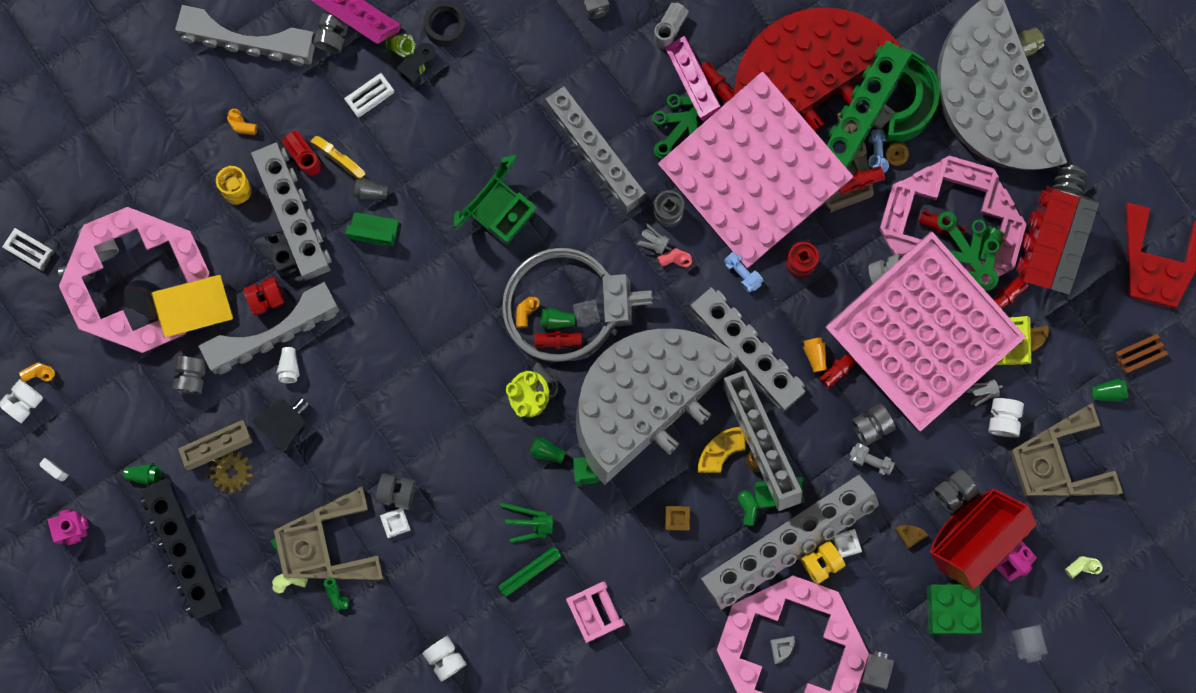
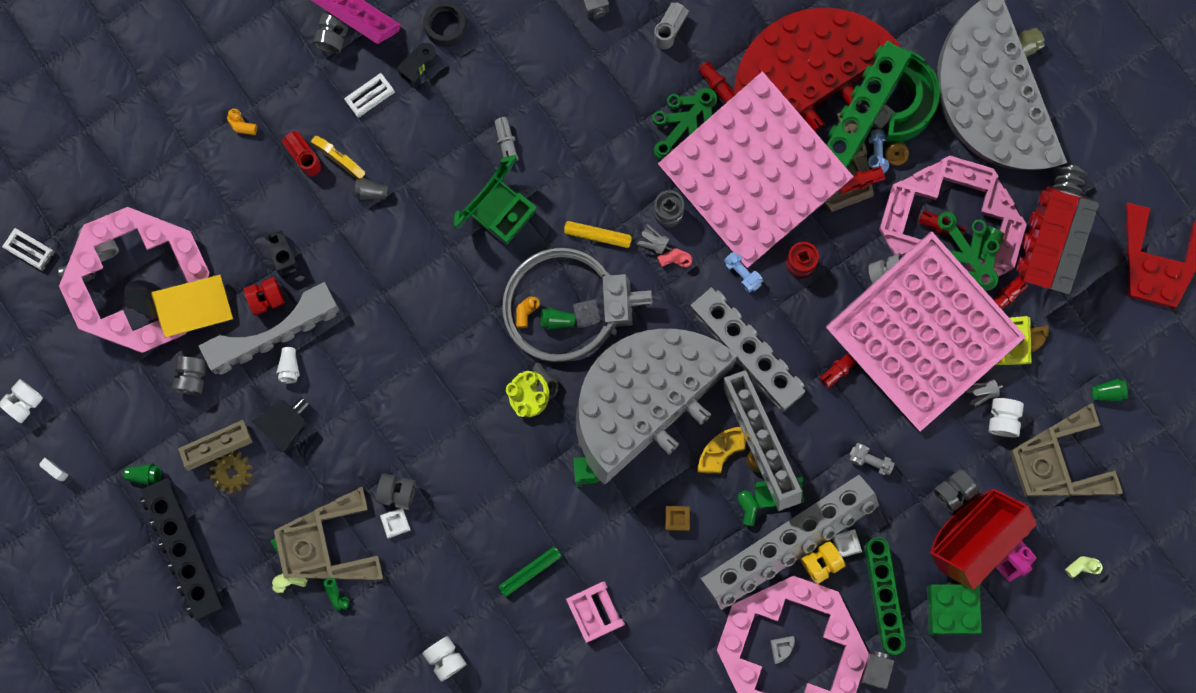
(37, 370): light orange arm -> none
(68, 527): dark pink brick -> none
(233, 185): yellow wheel -> none
(266, 160): light grey brick -> none
(289, 45): light grey arch -> none
(372, 229): green panel -> none
(401, 44): clear neon green cone -> none
(505, 137): none -> light grey axle
(541, 523): green plant -> none
(545, 450): green cone -> none
(557, 340): red pin -> none
(595, 149): light grey brick -> none
(597, 234): none -> yellow axle
(693, 78): plate -> none
(816, 353): light orange cone -> none
(873, 424): flat silver wheel -> none
(889, 585): none -> green beam
(910, 534): pearl gold tile -> none
(1030, 643): clear brick -> none
(1158, 346): dark orange tile -> none

